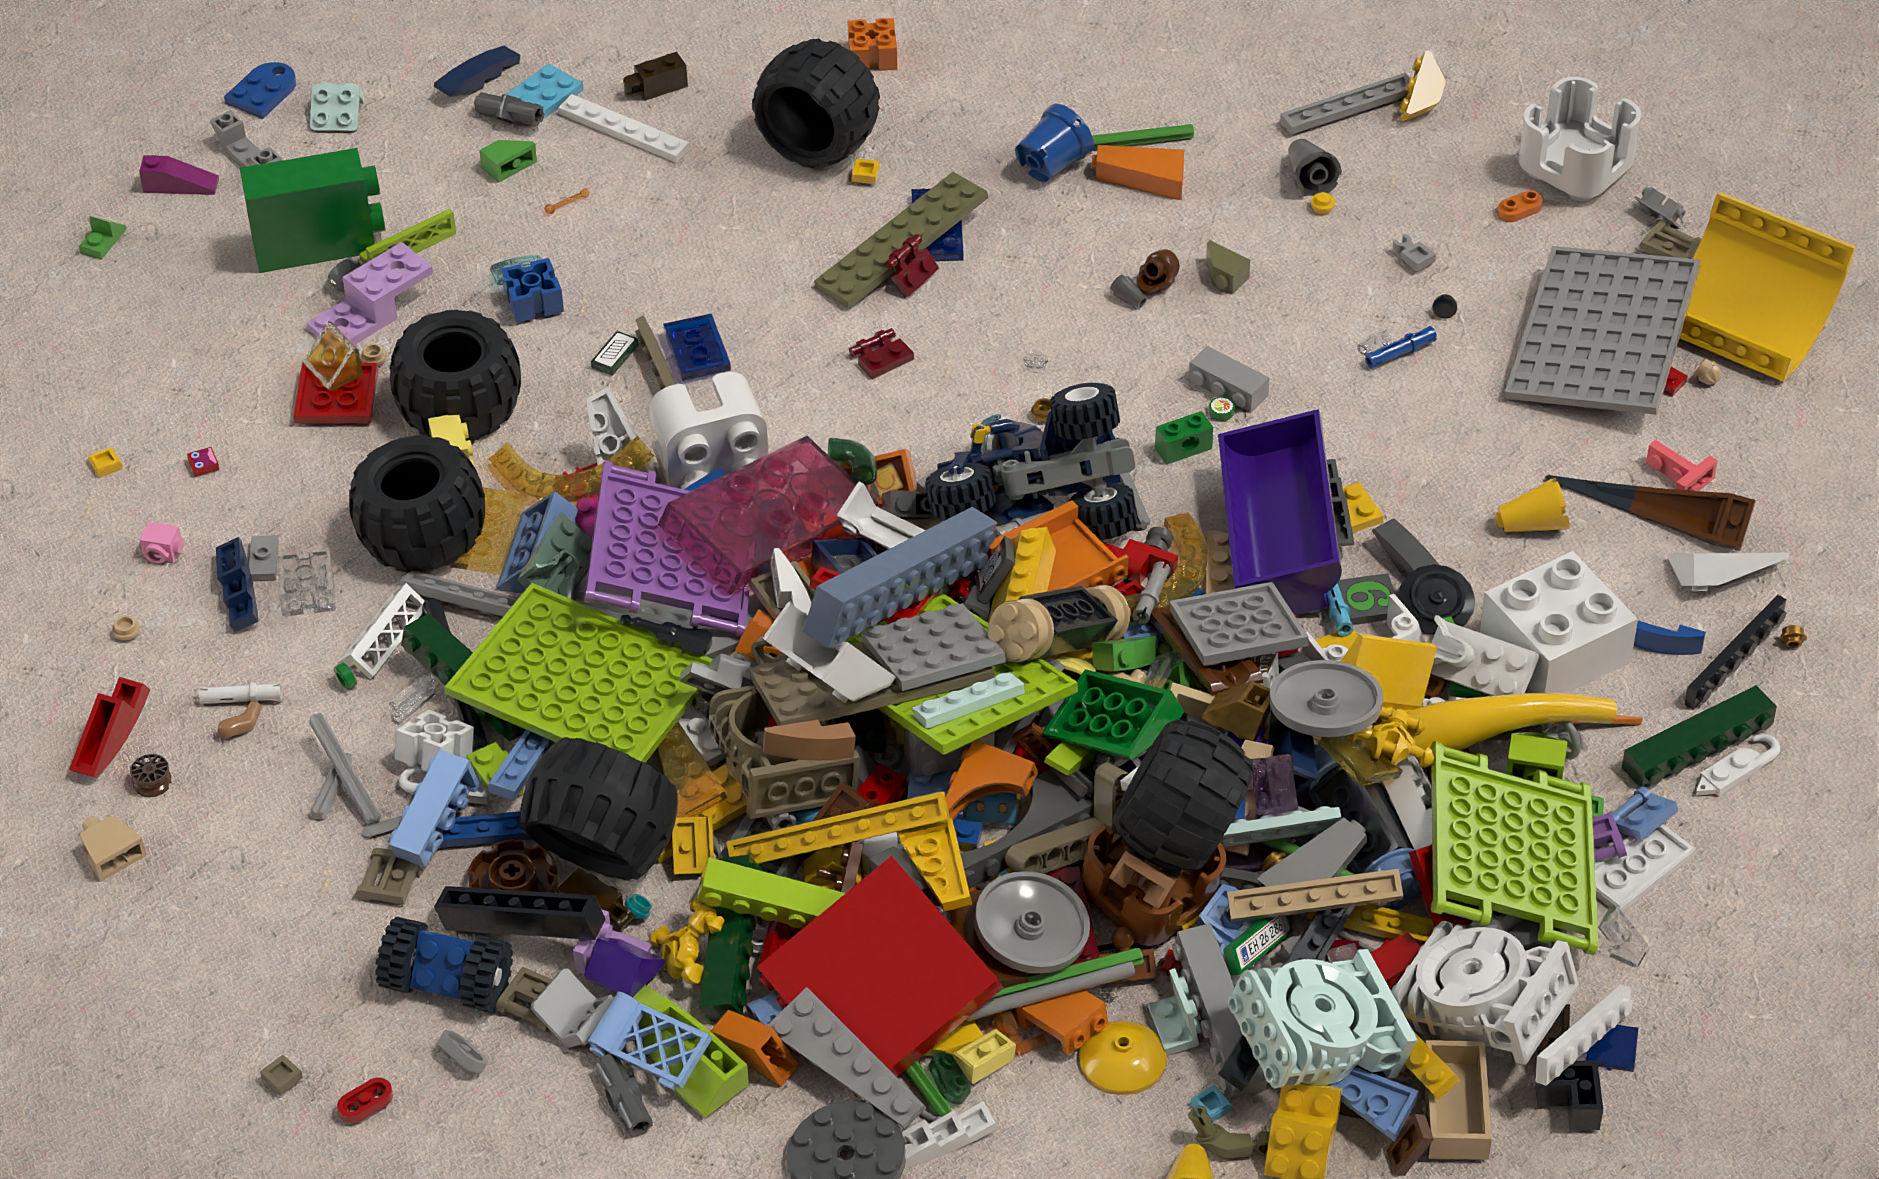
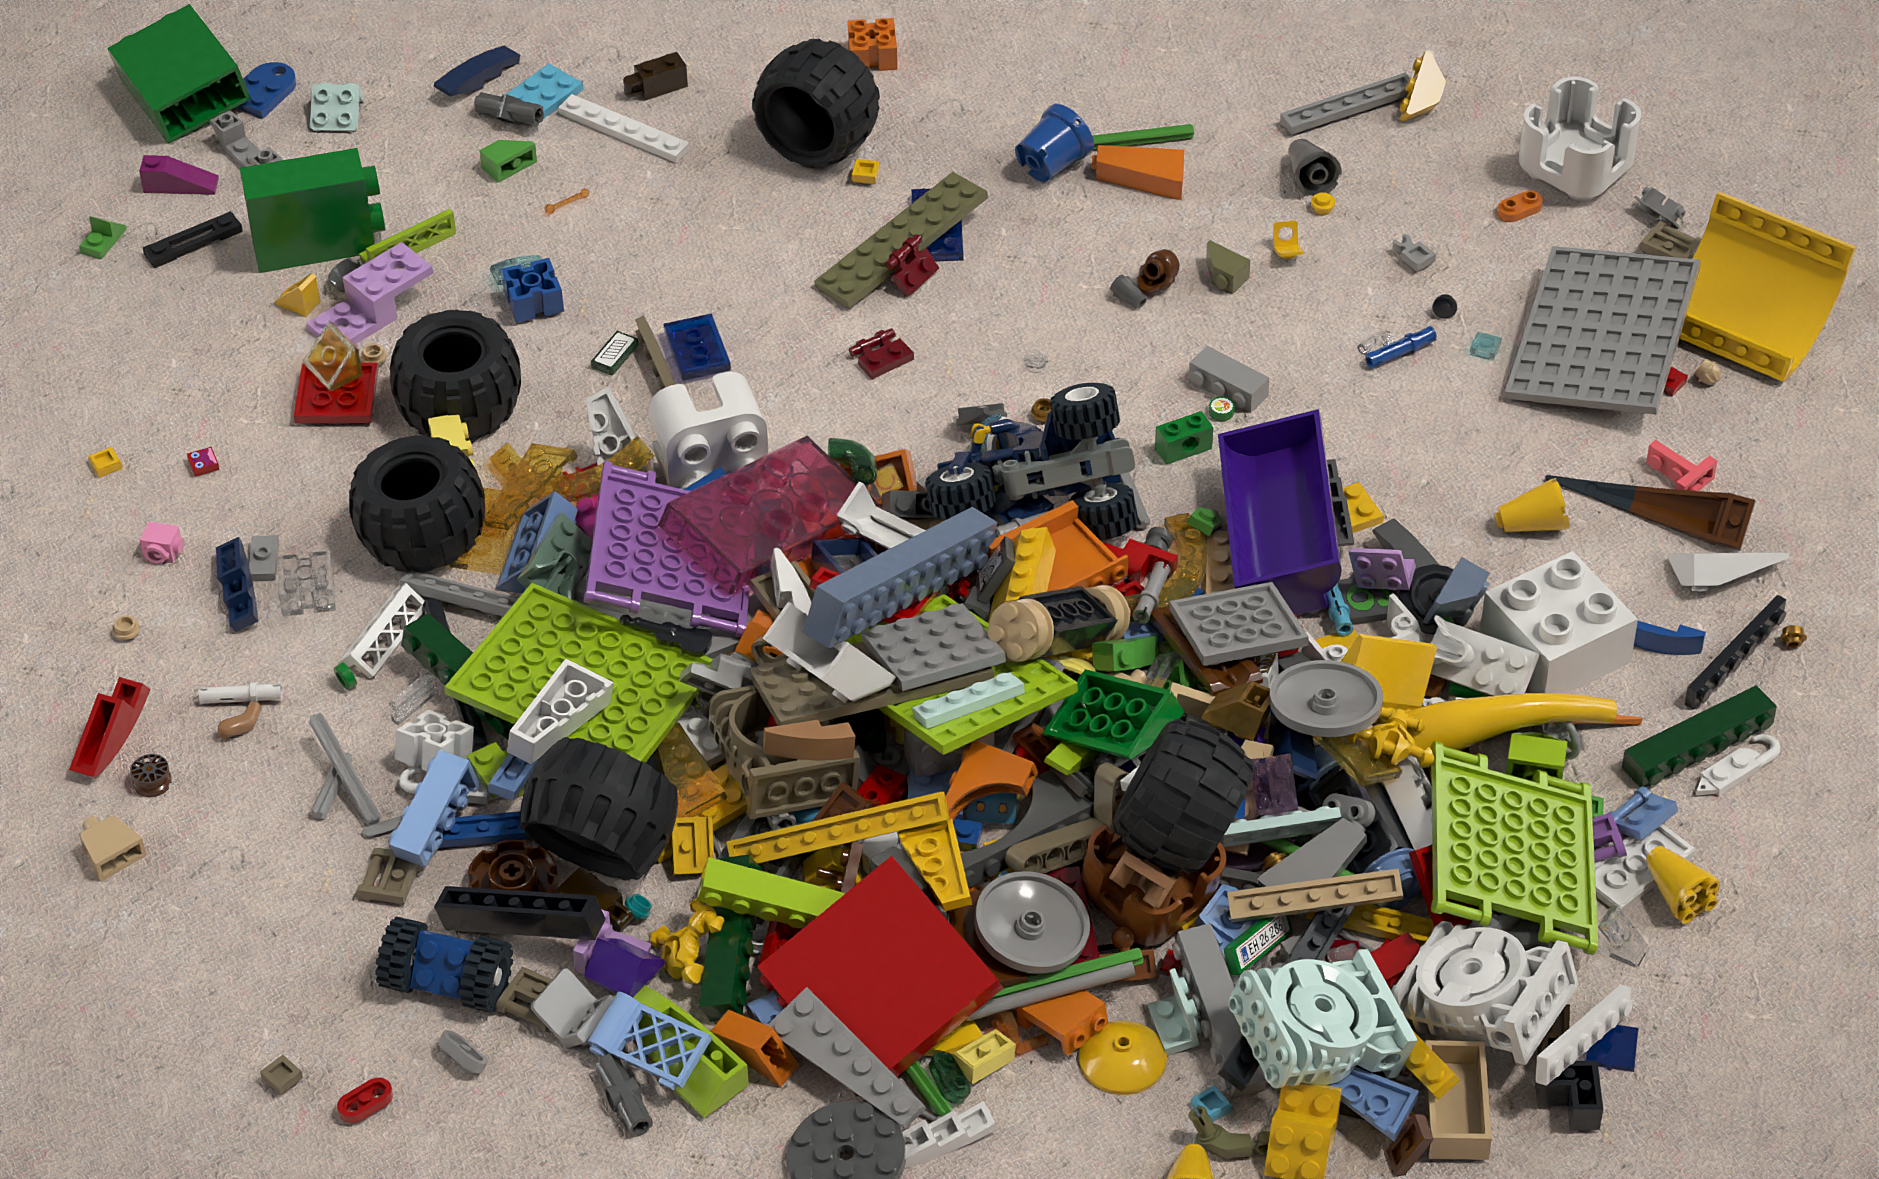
(179, 73): none -> green brick
(223, 228): none -> black container
(300, 296): none -> yellow slope
(527, 482): none -> clear yellow wing
(558, 710): none -> white wedge
(976, 414): none -> dark grey slope
(1205, 520): none -> bright green plate
(1286, 248): none -> yellow bracket
(1348, 807): none -> light grey plate
(1381, 569): none -> lavender bracket
(1460, 592): none -> sand blue slope
(1485, 346): none -> clear light blue plate
(1683, 884): none -> yellow cone

